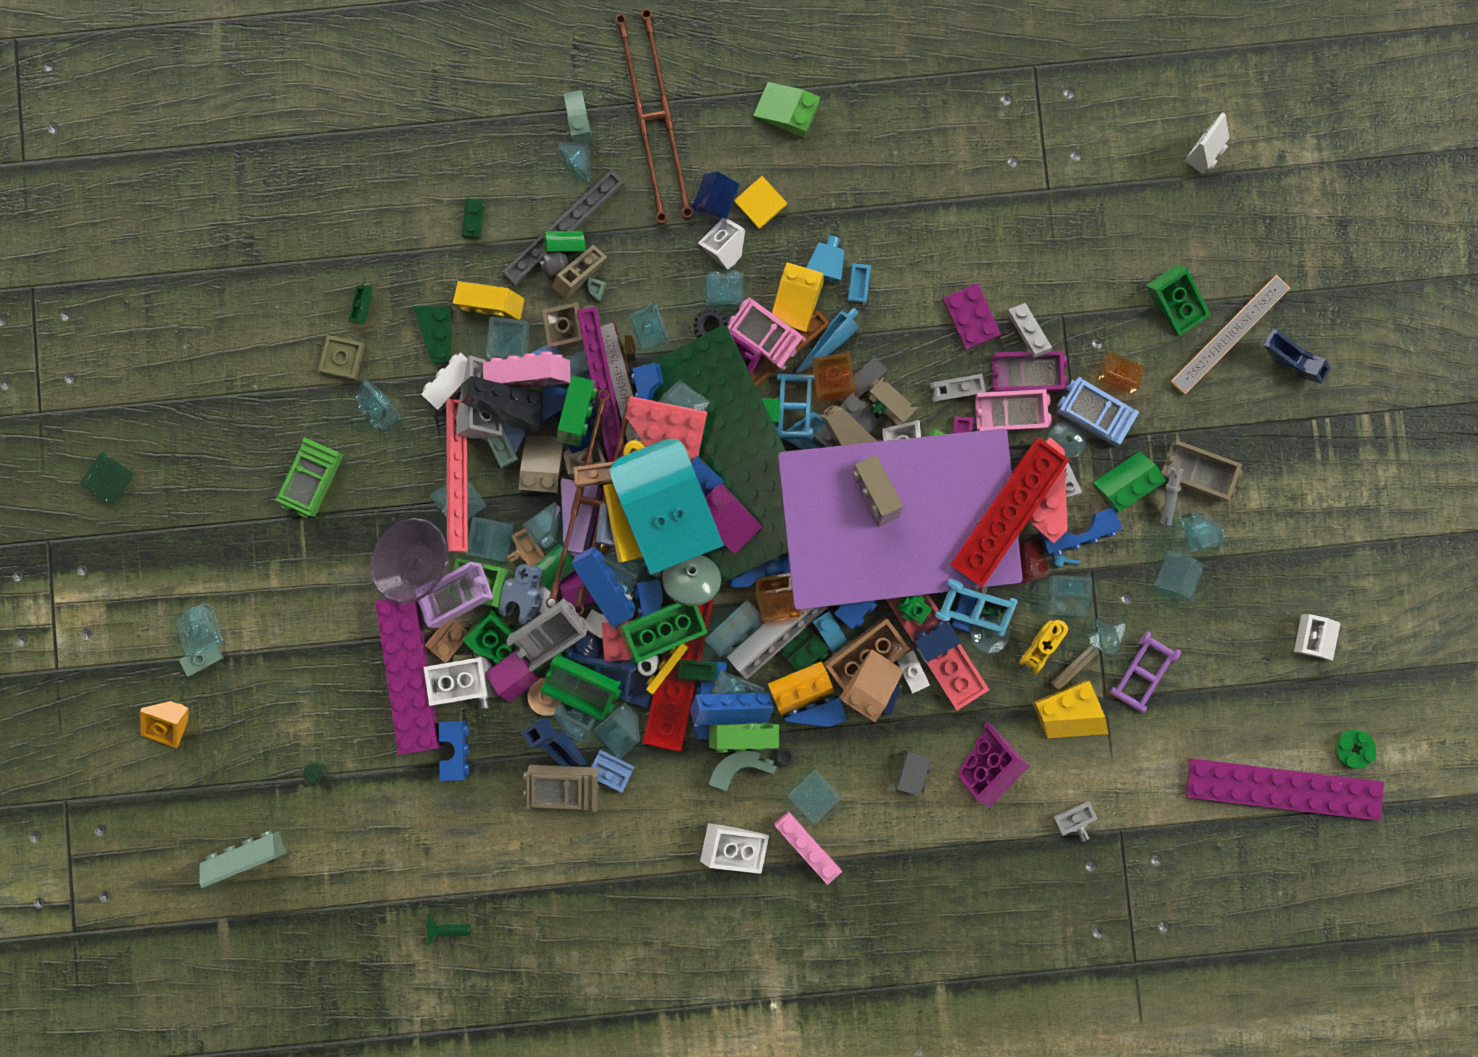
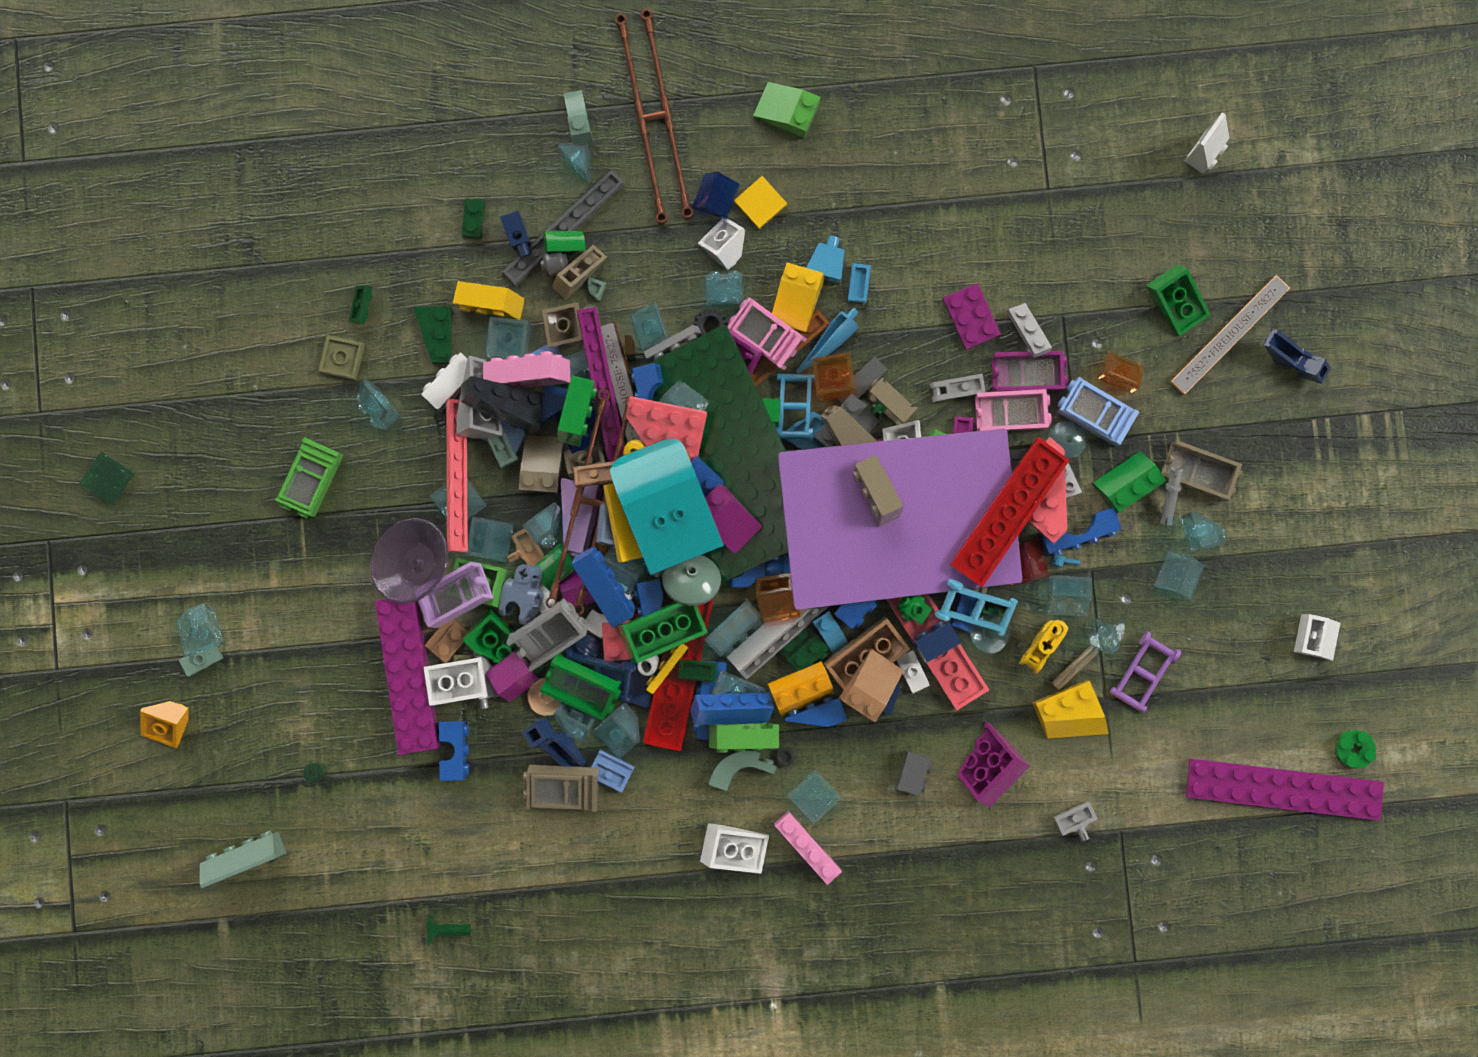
(515, 226): none -> dark blue torso
(672, 343): none -> light grey plate

